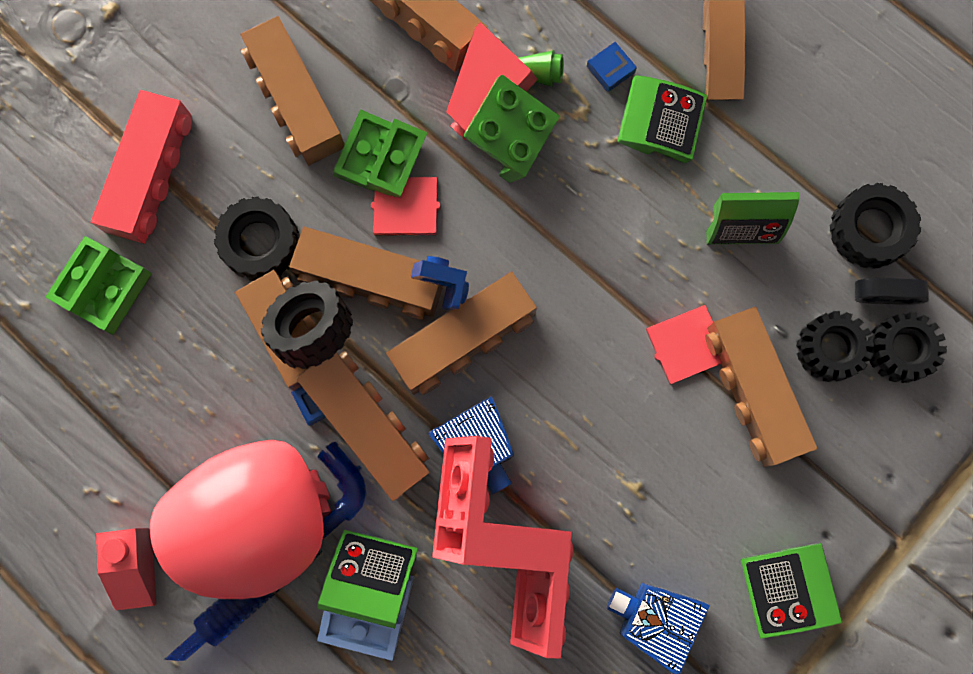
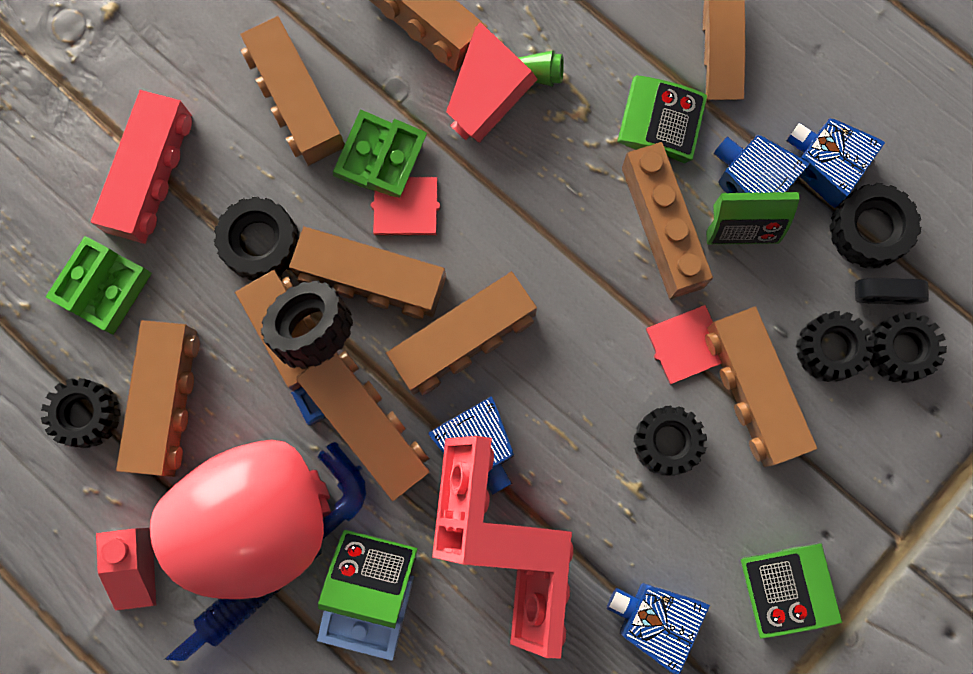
(60, 408): none -> black tyre
(158, 399): none -> medium nougat brick
(436, 271): blue bracket -> none
(511, 127): bright green bracket -> none
(611, 66): blue tile -> none
(666, 220): none -> medium nougat brick
(691, 433): none -> black tyre
(758, 167): none -> blue torso
(836, 157): none -> blue torso

